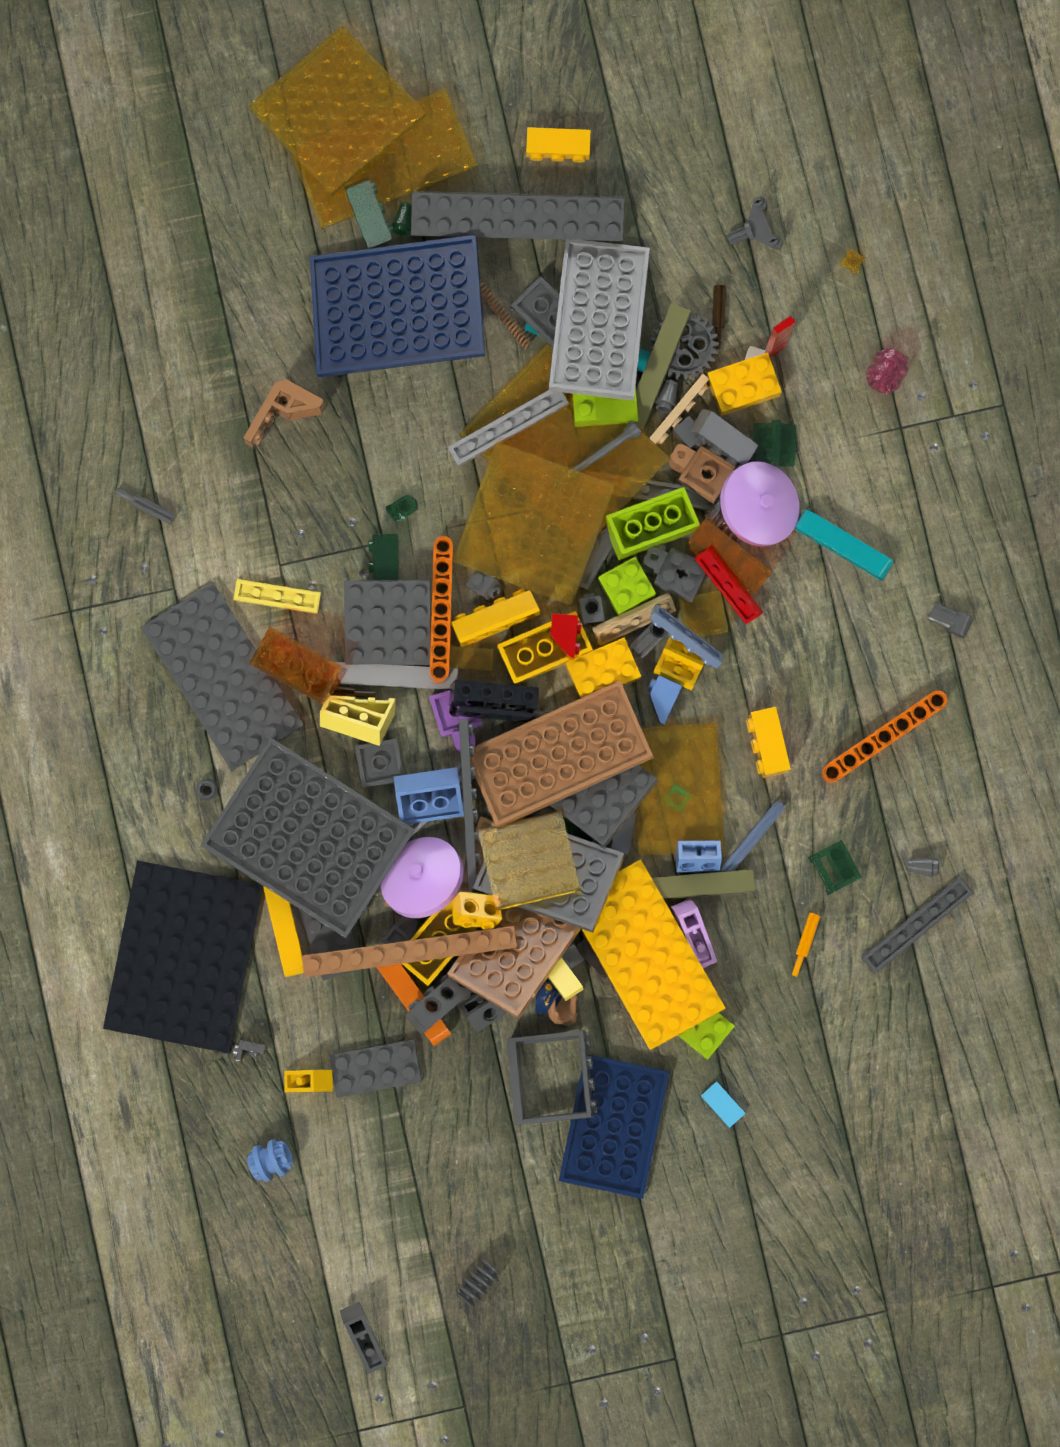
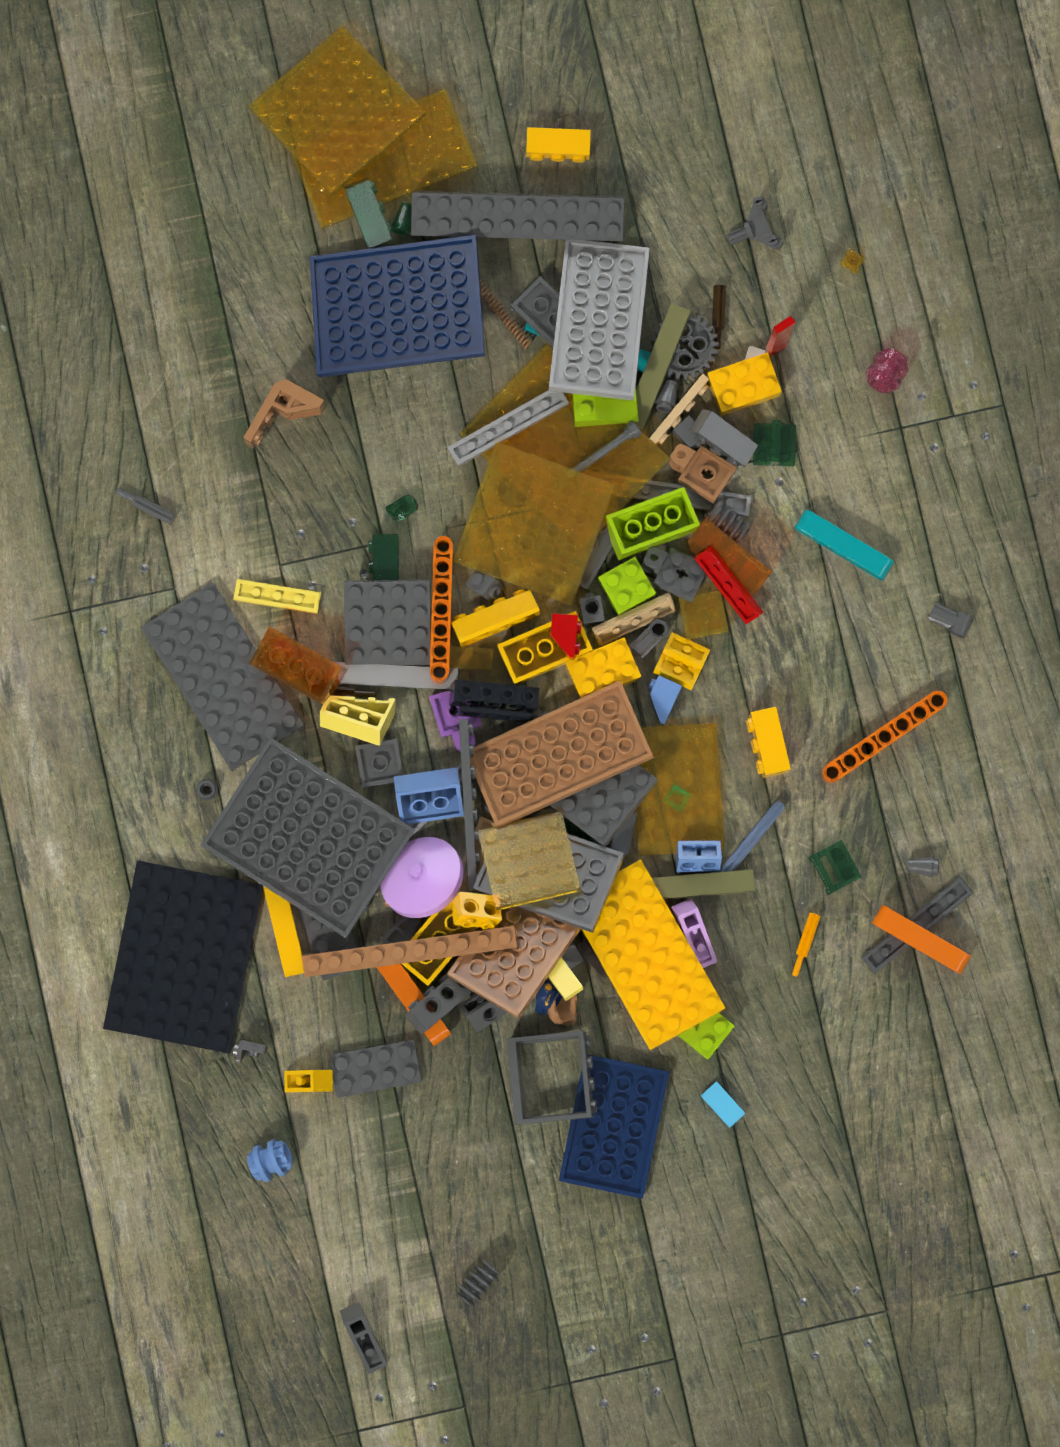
(680, 632): sand blue plate -> none
(759, 504): lavender dish -> none
(921, 939): none -> orange beam

